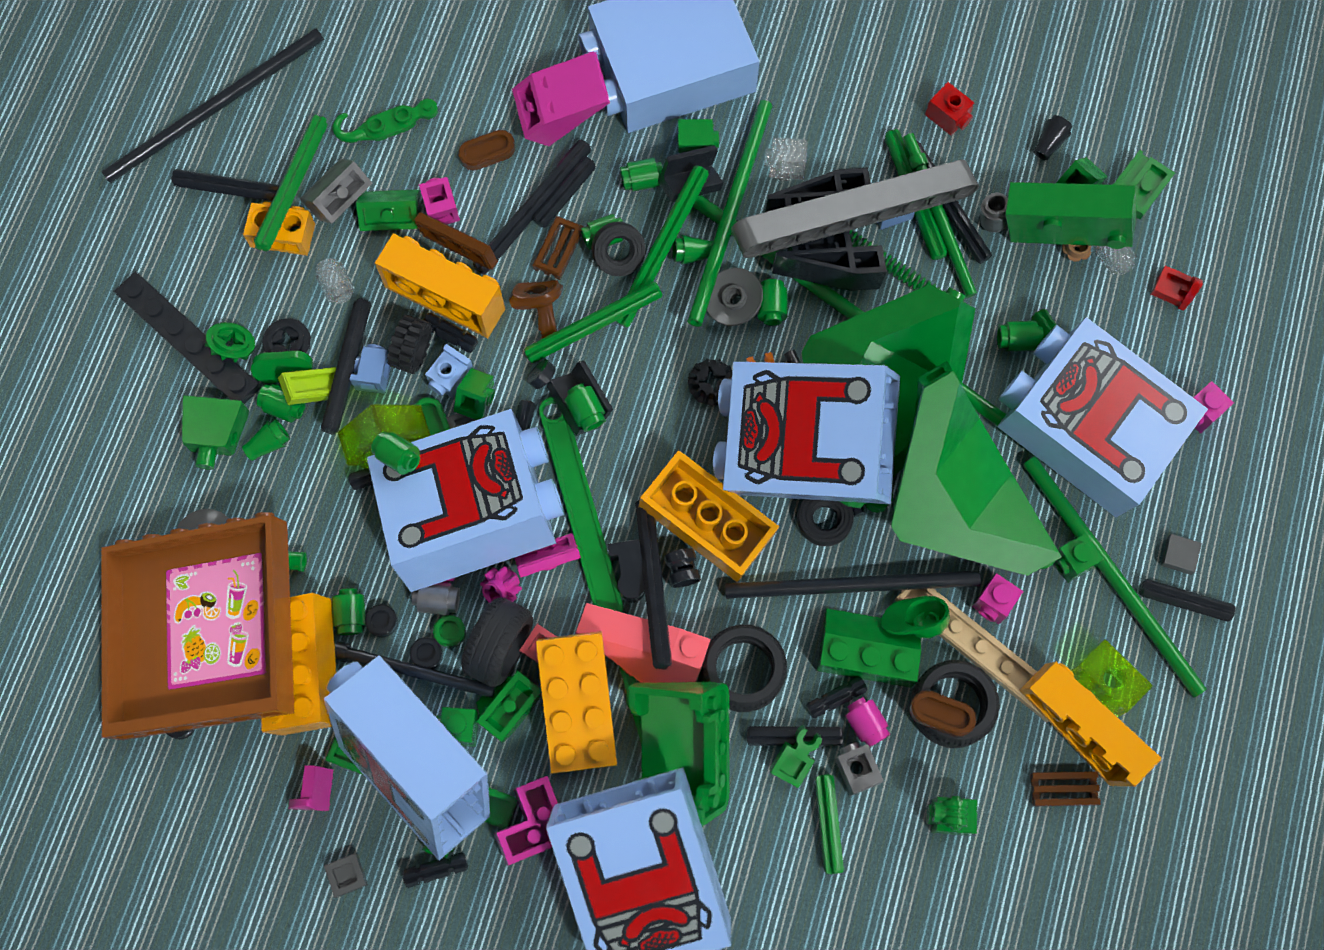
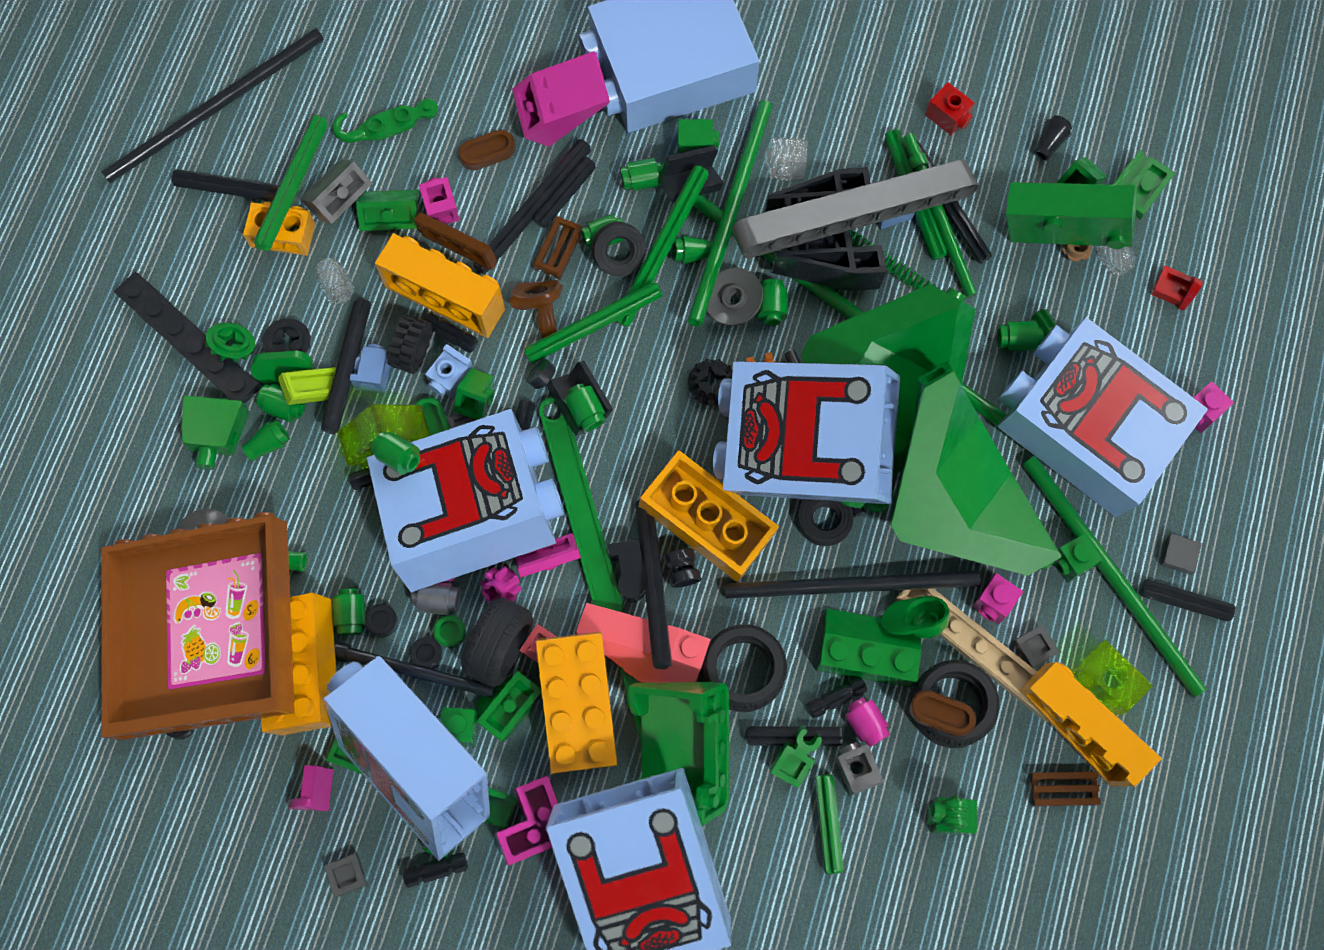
(994, 212): flat silver brick -> none
(1036, 646): none -> dark grey tile

